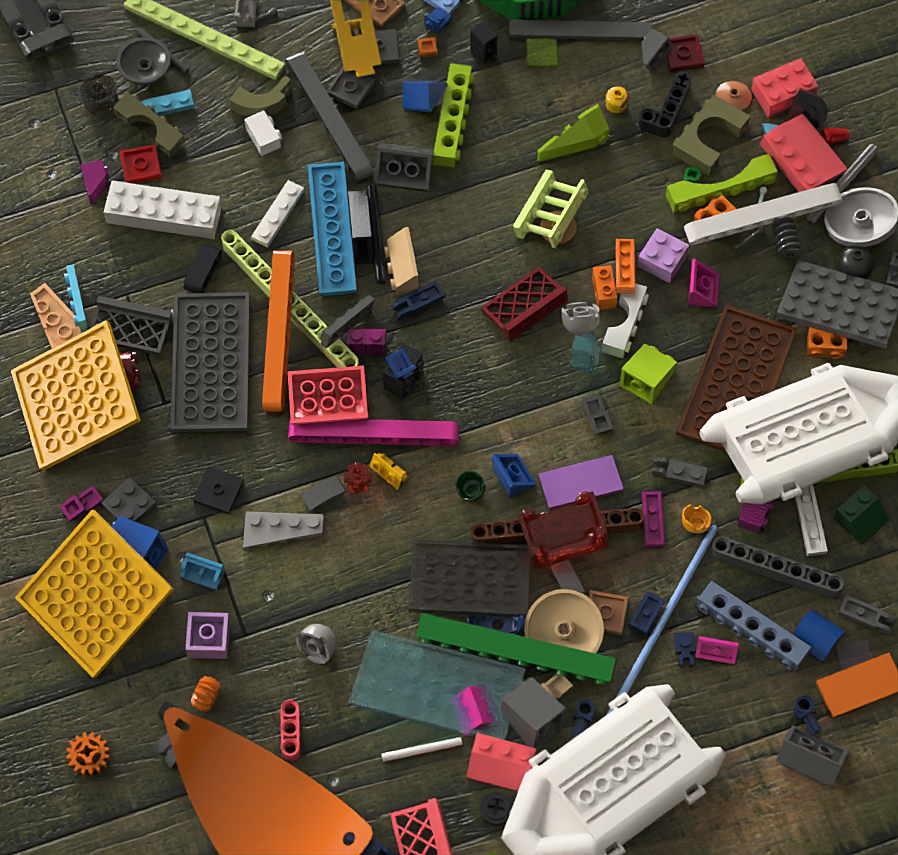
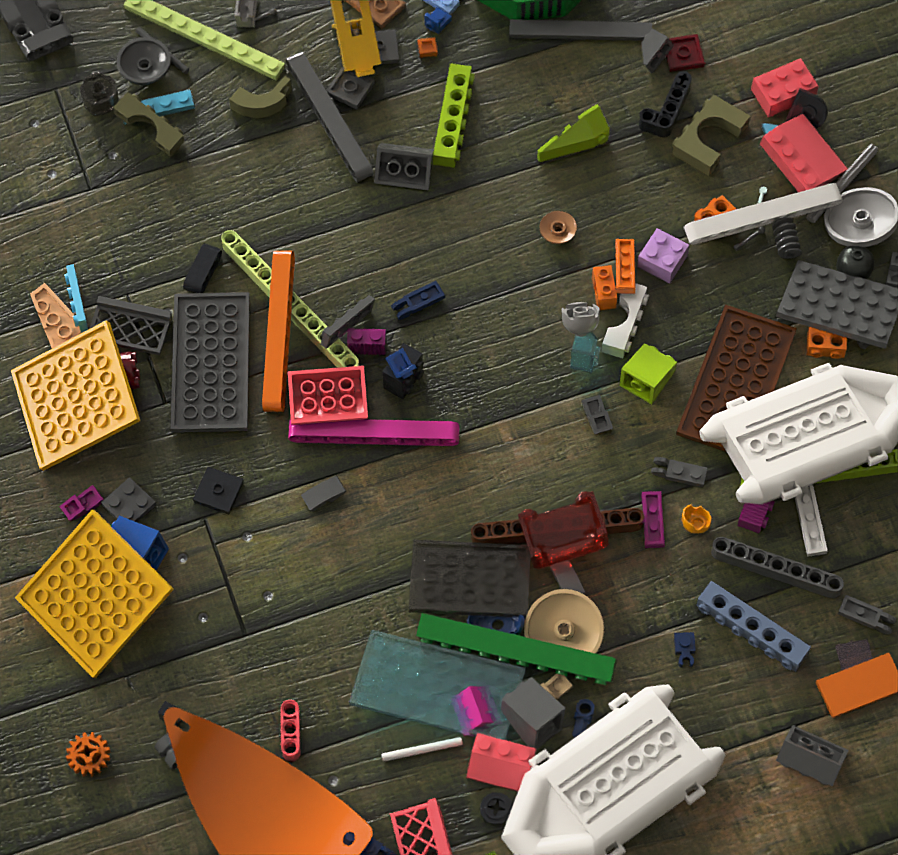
(95, 178): magenta slope -> none
(140, 164): red tile -> none
(162, 209): white brick -> none
(202, 571): dark azure hinge -> none
(205, 693): orange gear -> none
(207, 635): lavender brick -> none
(263, 133): white brick -> none
(271, 527): light grey wing -> none
(277, 213): white plate -> none
(317, 642): light grey cylinder -> none
(332, 229): dark azure plate -> none
(358, 477): clear red brick -> none
(360, 227): slope -> none
(376, 234): black axle -> none
(382, 465): yellow hinge -> none
(402, 263): tan slope -> none
(422, 95): blue slope -> none
(470, 486): dark green hair -> none
(483, 42): black brick -> none
(512, 474): blue slope -> none
(534, 311): dark red fence -> none
(541, 52): clear neon green piece -> none
(541, 196): yellowish green fence -> none
(564, 484): medium lavender tile -> none
(612, 609): medium nougat tile -> none
(617, 100): yellow head -> none
(646, 613): dark blue plate -> none
(667, 612): light blue piece -> none
(687, 194): lime arch -> none
(694, 171): green bush -> none
(703, 285): dark pink slope -> none
(716, 650): dark pink plate -> none
(740, 100): nougat dish -> none
(807, 715): dark blue axle -> none
(819, 634): blue slope -> none
(835, 135): red cone -> none
(861, 515): dark green slope -> none

